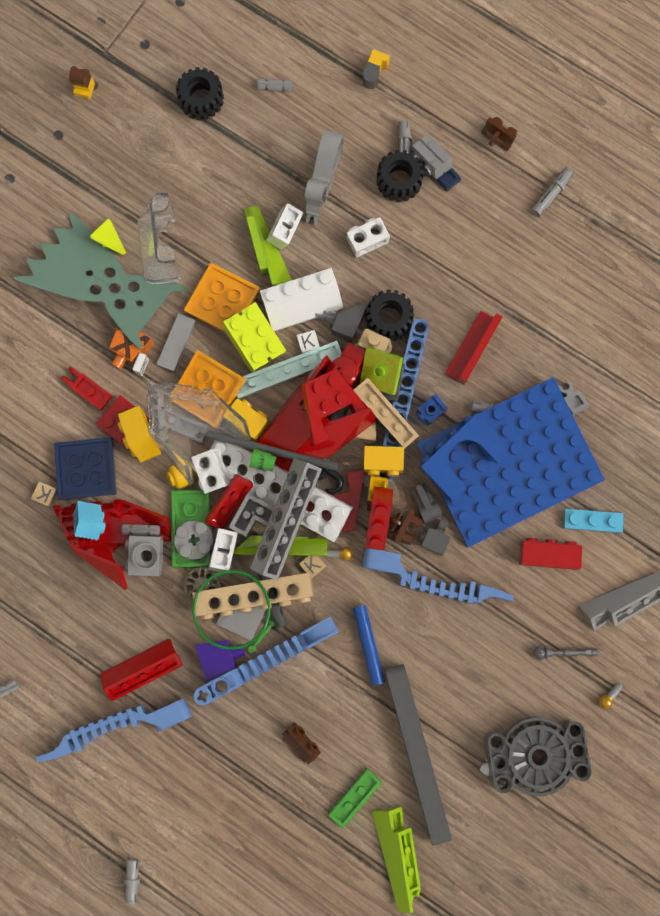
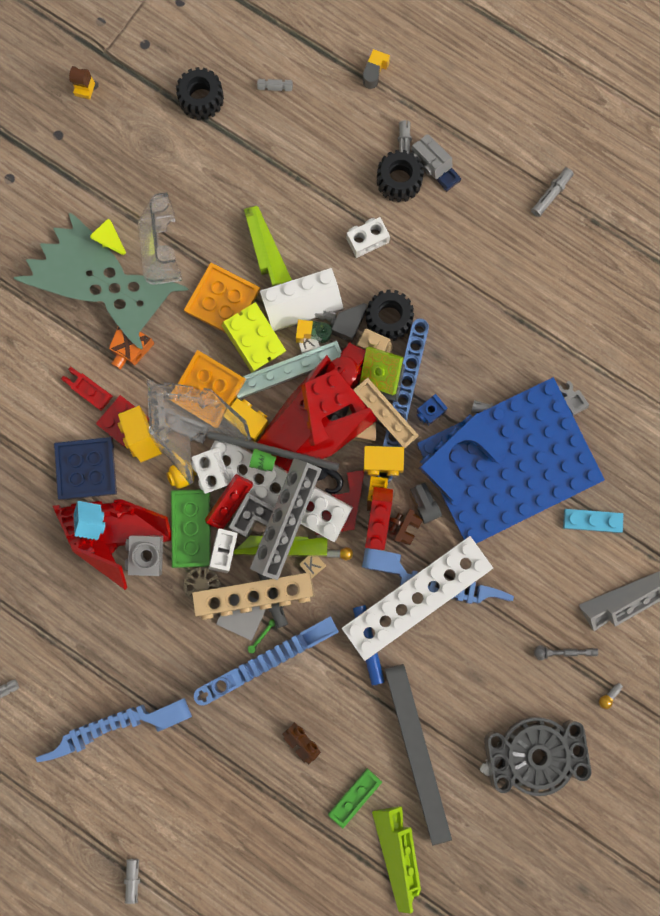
(44, 494): tan tile -> none
(128, 529): light grey axle -> none
(140, 364): white tile -> none
(140, 670): red panel -> none
(176, 343): light grey tile -> none
(185, 533): light grey plate -> none
(216, 660): dark purple torso -> none
(268, 613): green piece -> none
(284, 226): white brick -> none
(313, 330): none -> leg
(324, 172): light grey animal -> none
(417, 612): none -> white plate
(435, 540): dark grey brick -> none
(473, 347): red panel -> none
(498, 134): reddish brown hips -> none
(550, 554): red brick -> none

